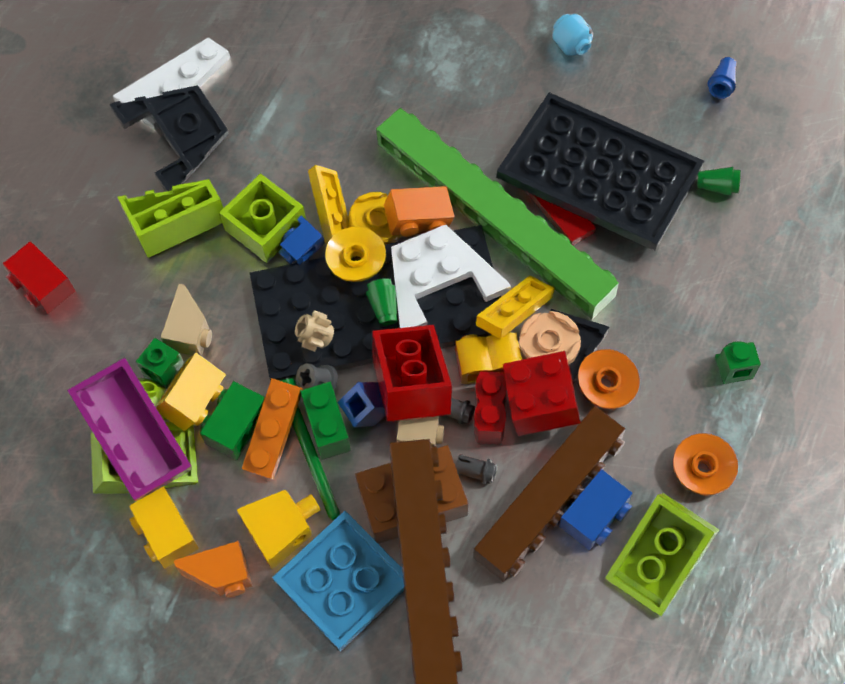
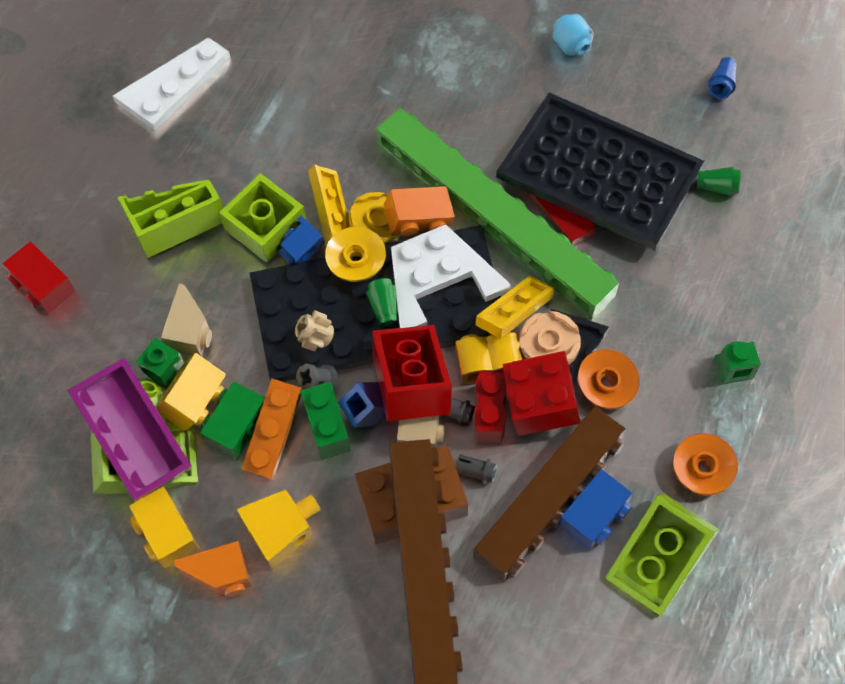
(186, 123): black wing -> none
(314, 462): green piece -> none
(342, 580): dark azure plate -> none

